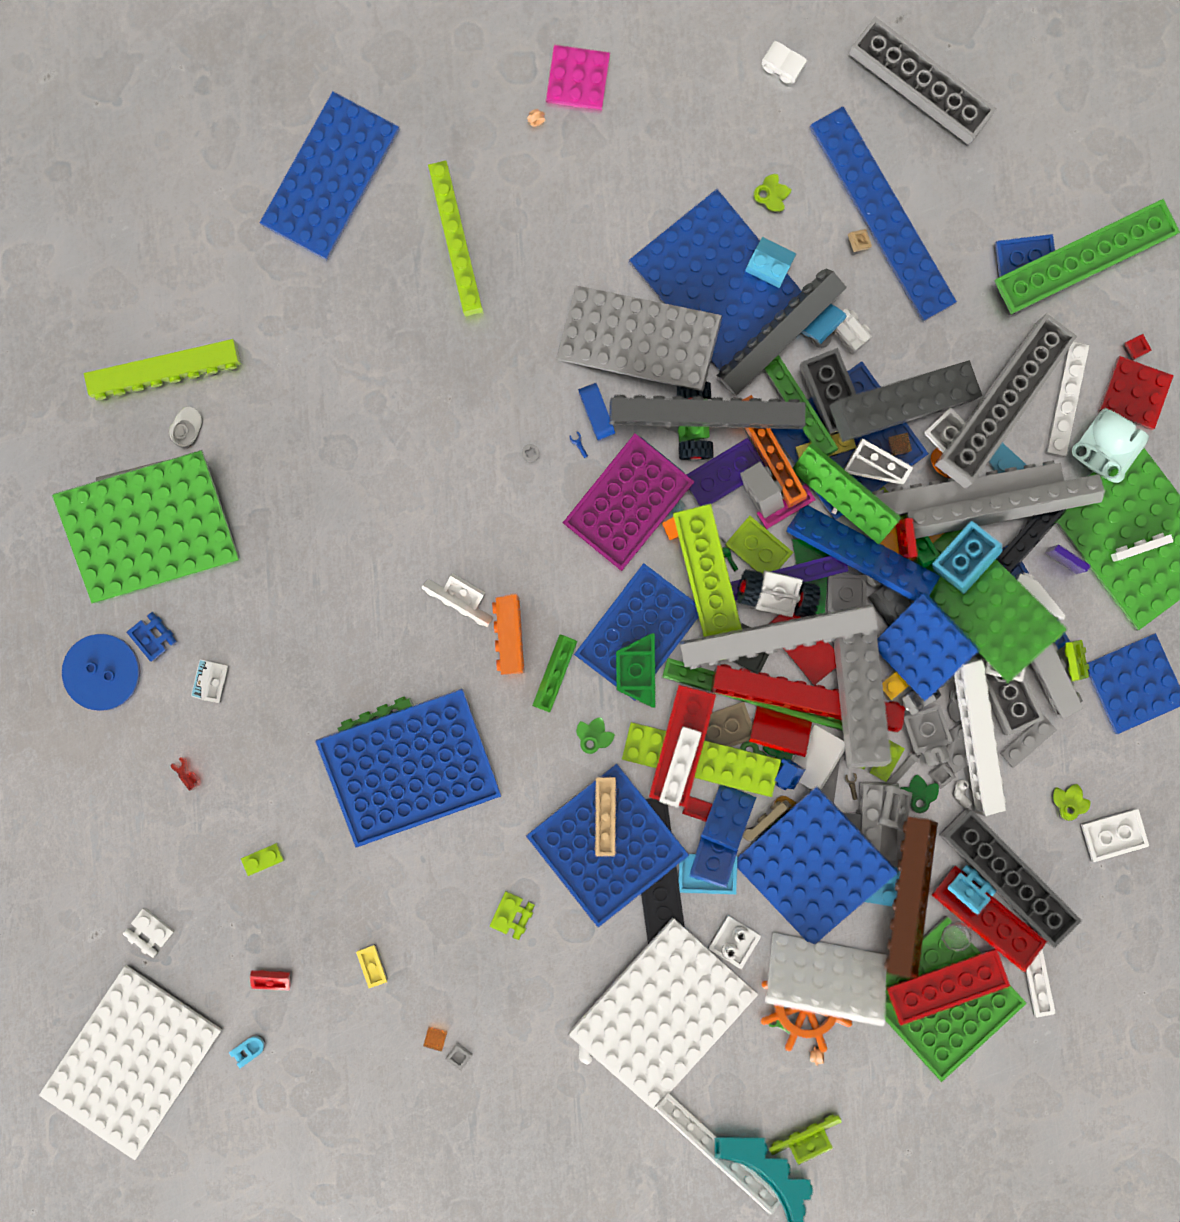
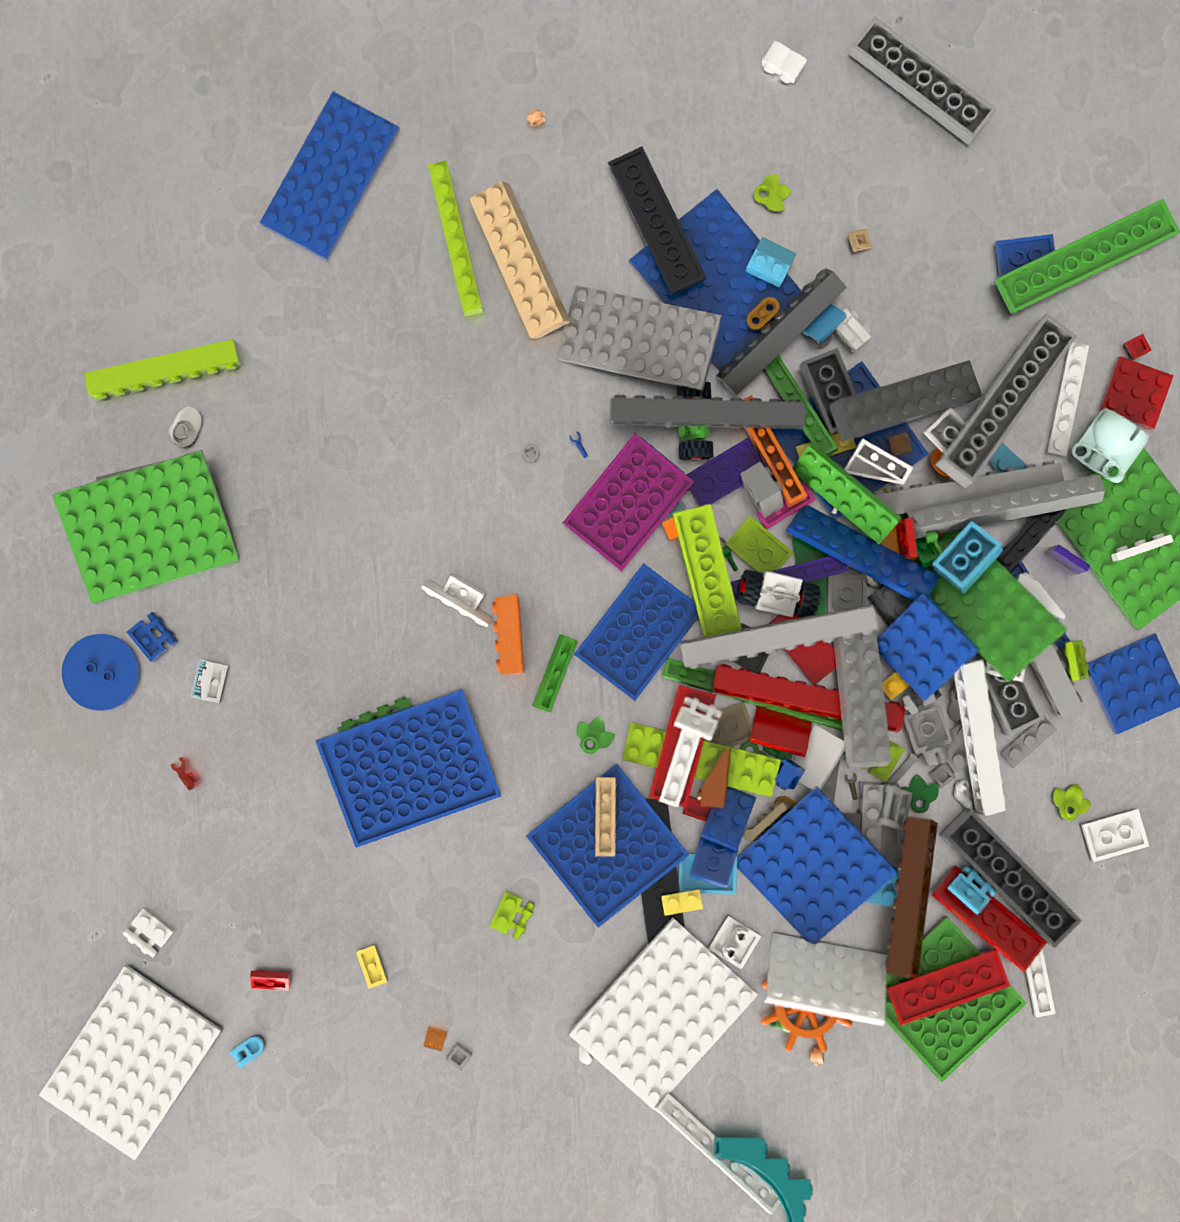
(262, 859): lime plate -> none
(519, 260): none -> tan brick
(578, 77): dark pink plate -> none
(596, 411): blue beam -> none
(637, 670): green wing -> none
(657, 221): none -> black plate
(682, 902): none -> light yellow plate
(695, 722): none -> white plate
(715, 787): none -> dark orange slope
(762, 314): none -> pearl gold plate
(808, 1143): lime bracket -> none
(883, 213): blue plate -> none
(931, 537): none -> bright green hand
(957, 936): clear hair -> none

